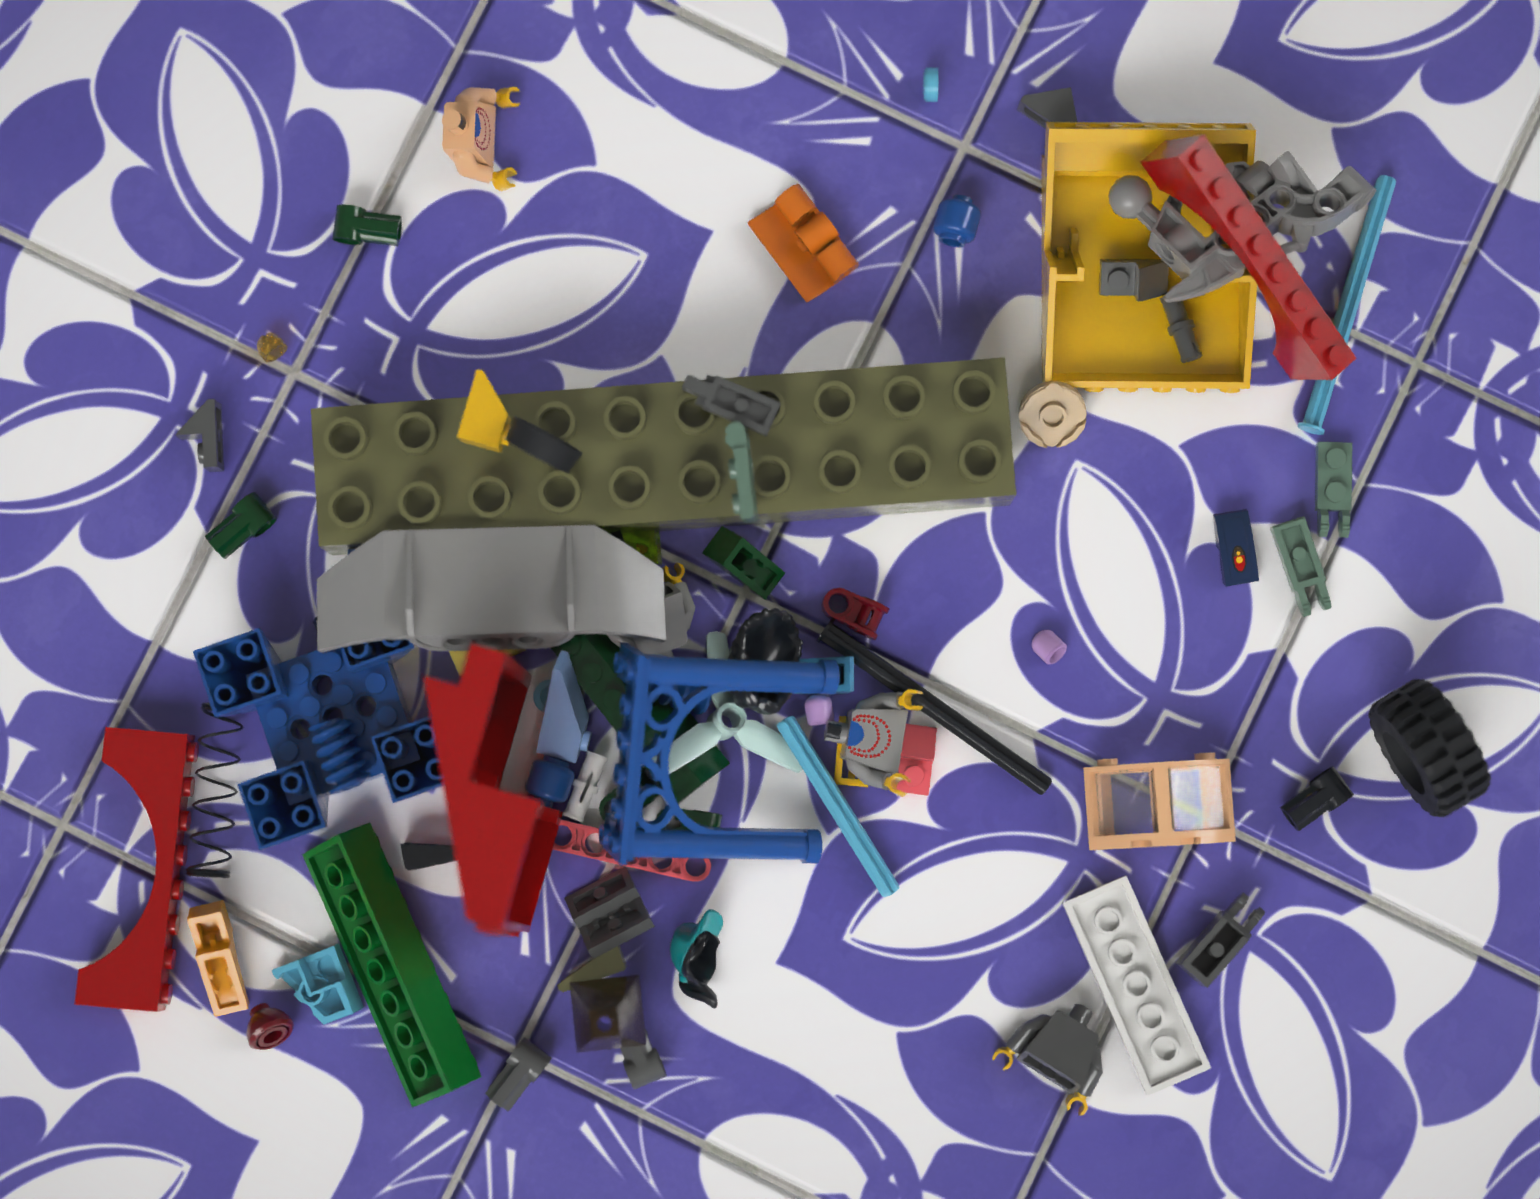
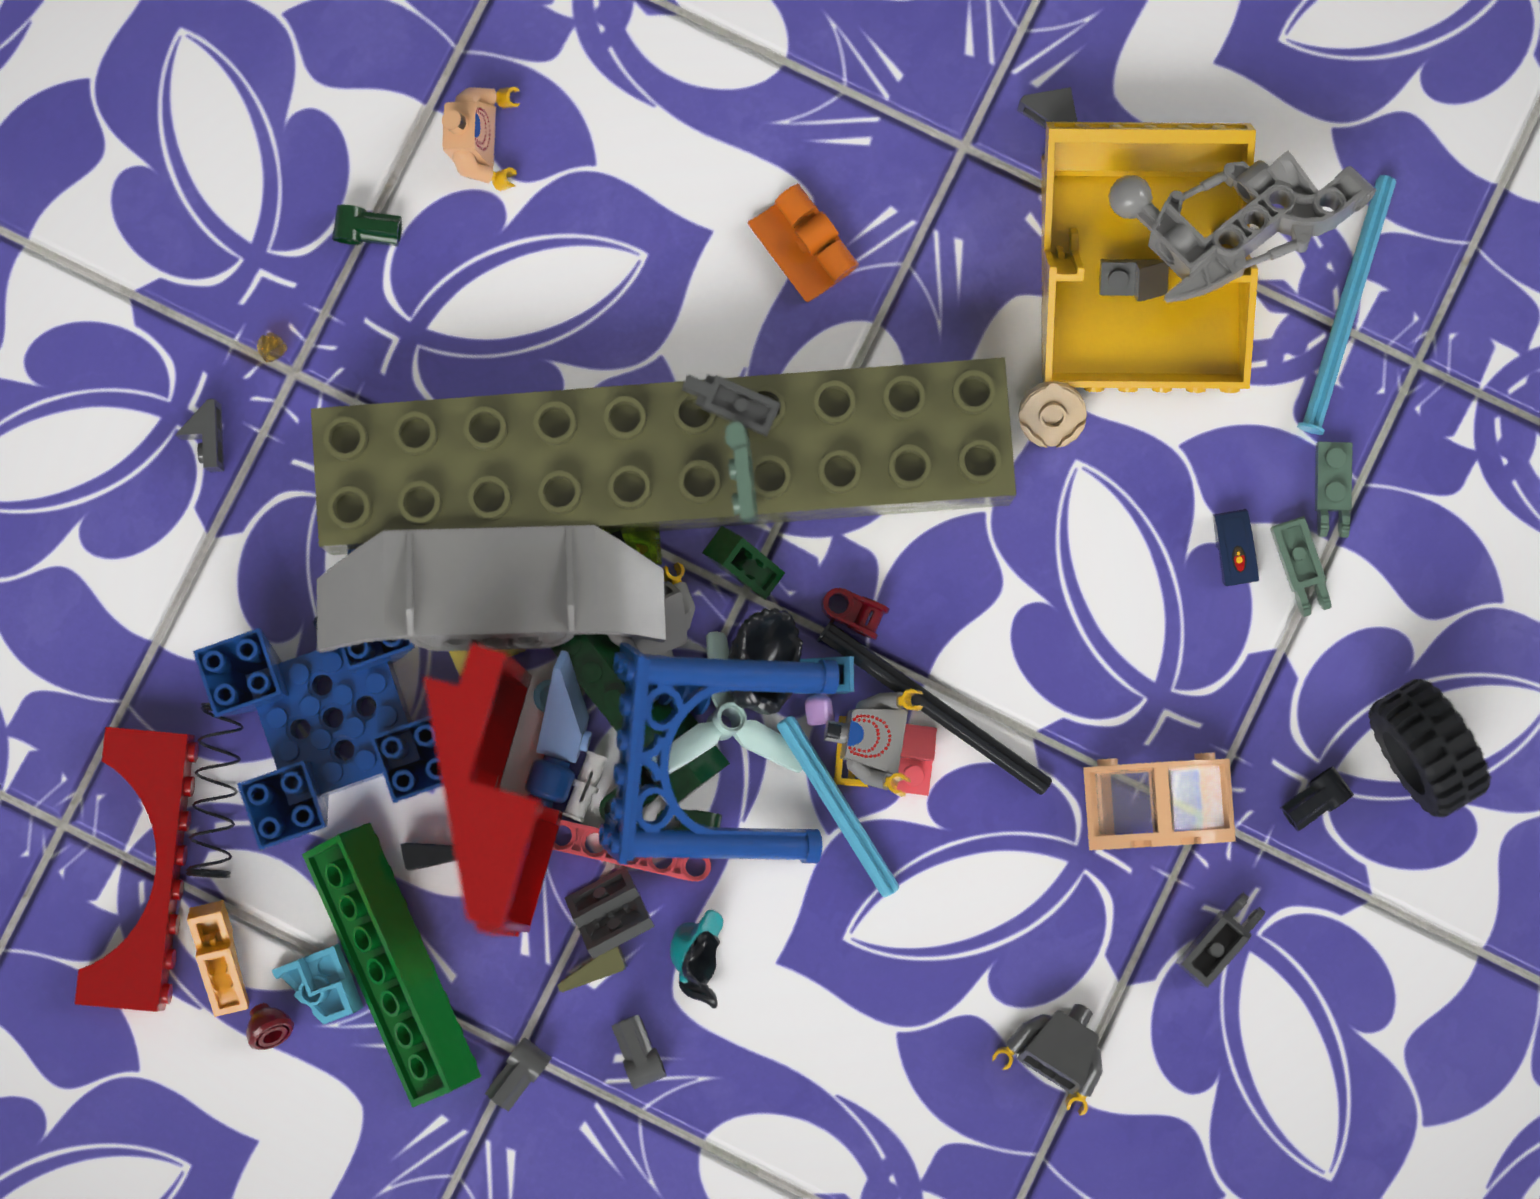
(248, 520): dark green piece -> none
(339, 754): blue piece -> none
(484, 417): yellow slope -> none
(542, 445): black tyre -> none
(611, 998): slope -> none
(930, 84): medium azure tile -> none
(957, 221): blue head -> none
(1048, 646): lavender piece -> none
(1136, 985): white plate -> none
(1182, 330): dark grey pin -> none
(1305, 336): red arch -> none

